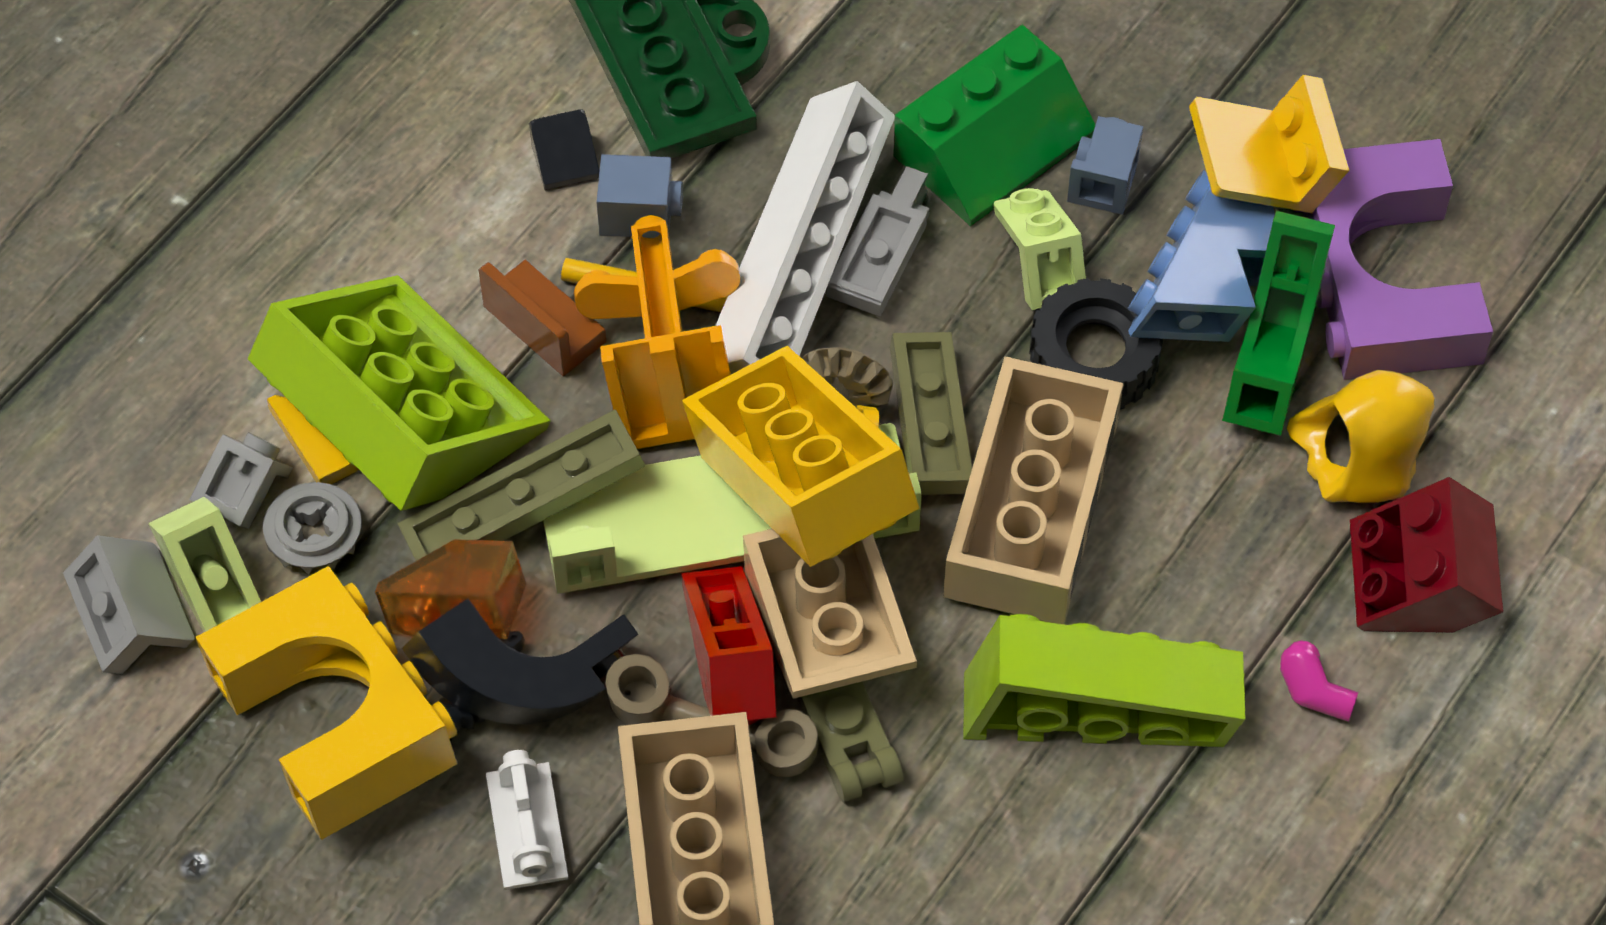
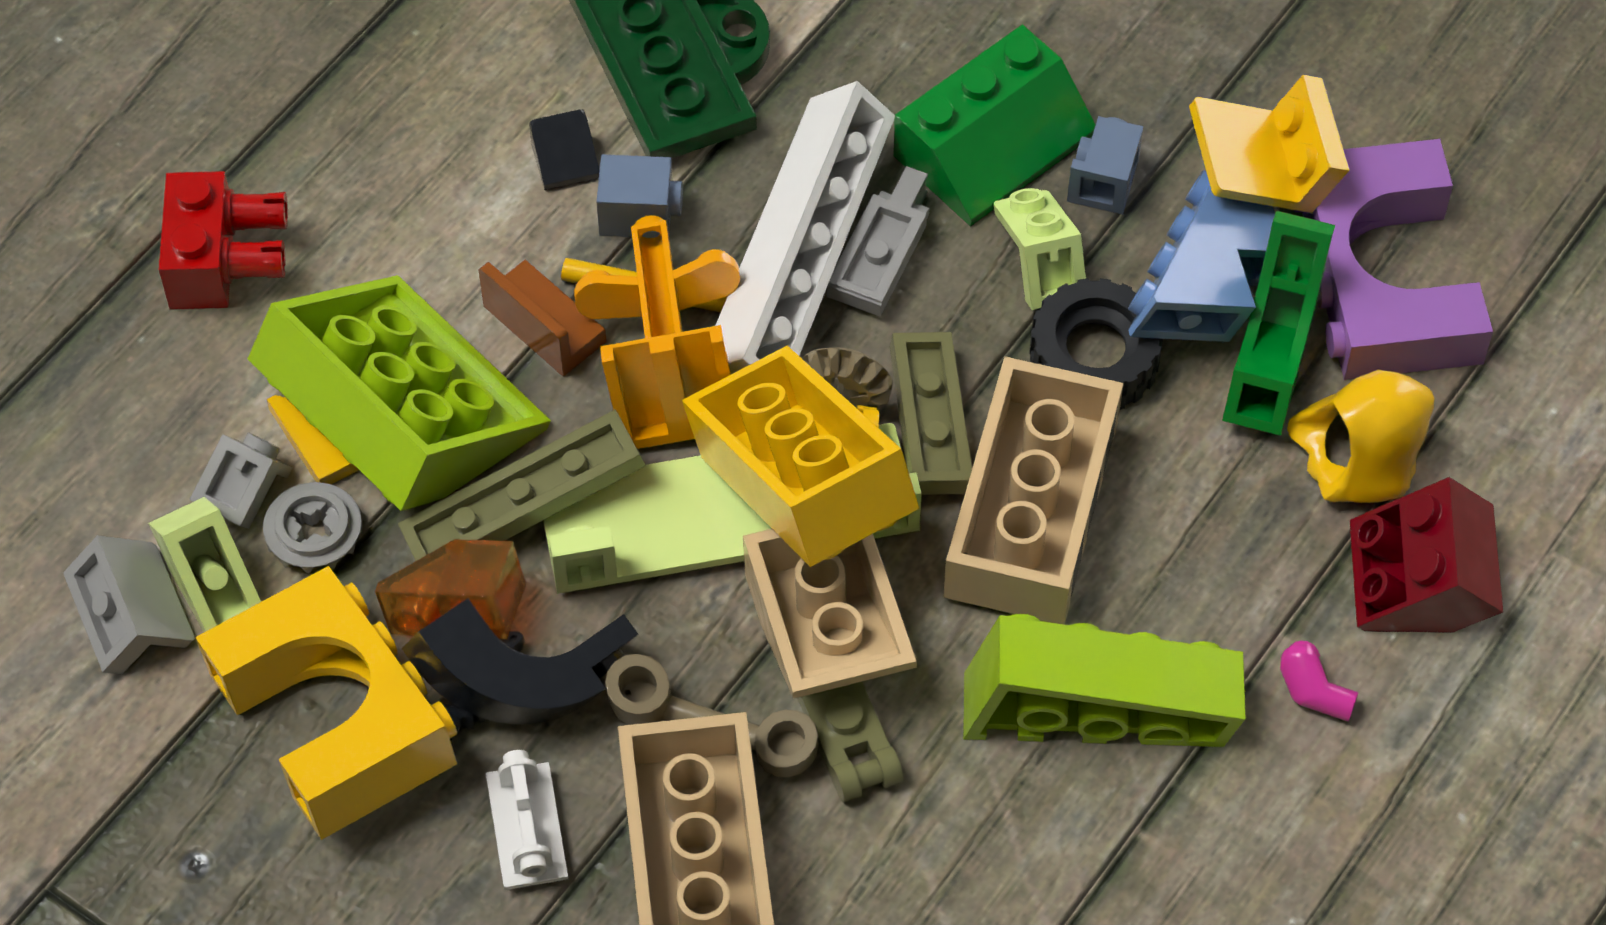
(198, 244): none -> red brick
(730, 643): red slope -> none

